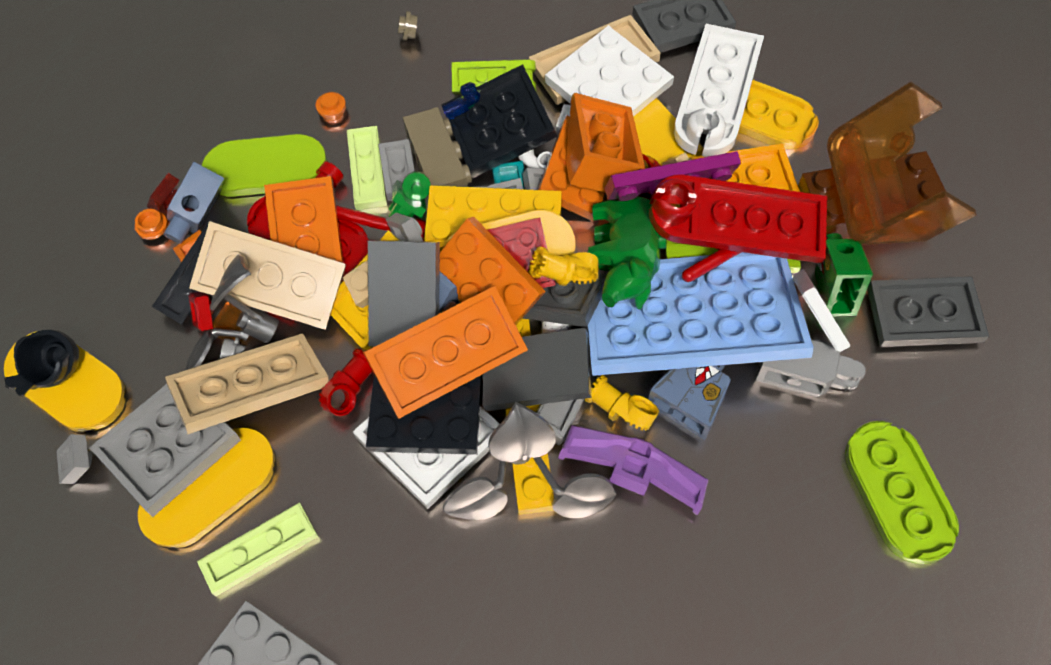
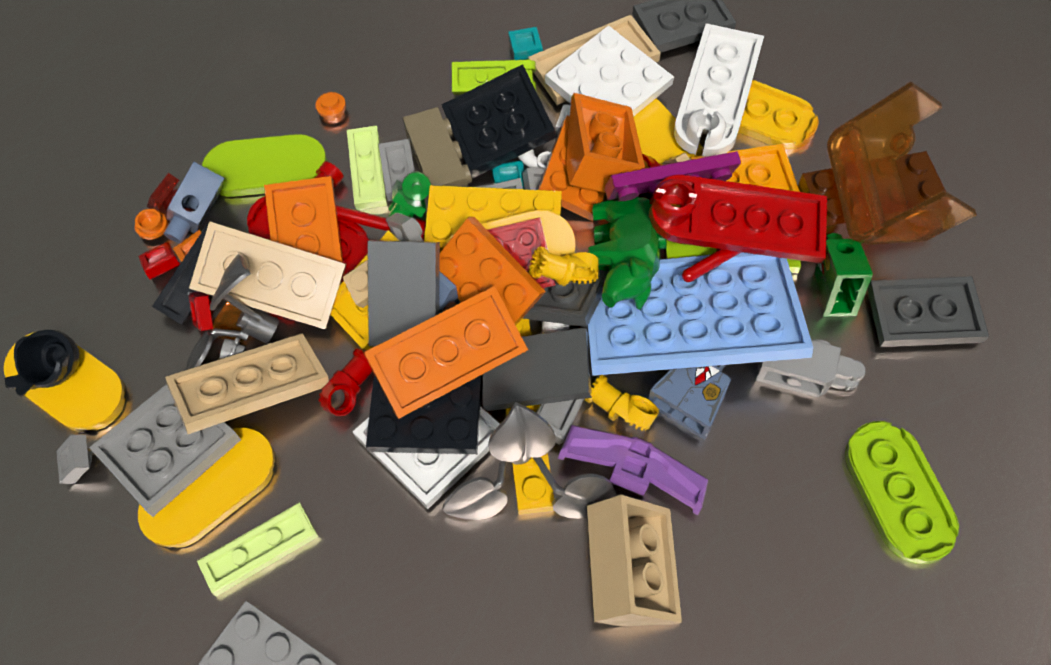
(158, 260): none -> red tile
(407, 26): dark tan plate -> none
(464, 103): clear blue arm -> none
(524, 43): none -> teal plate
(632, 563): none -> tan slope
(820, 311): white tile -> none

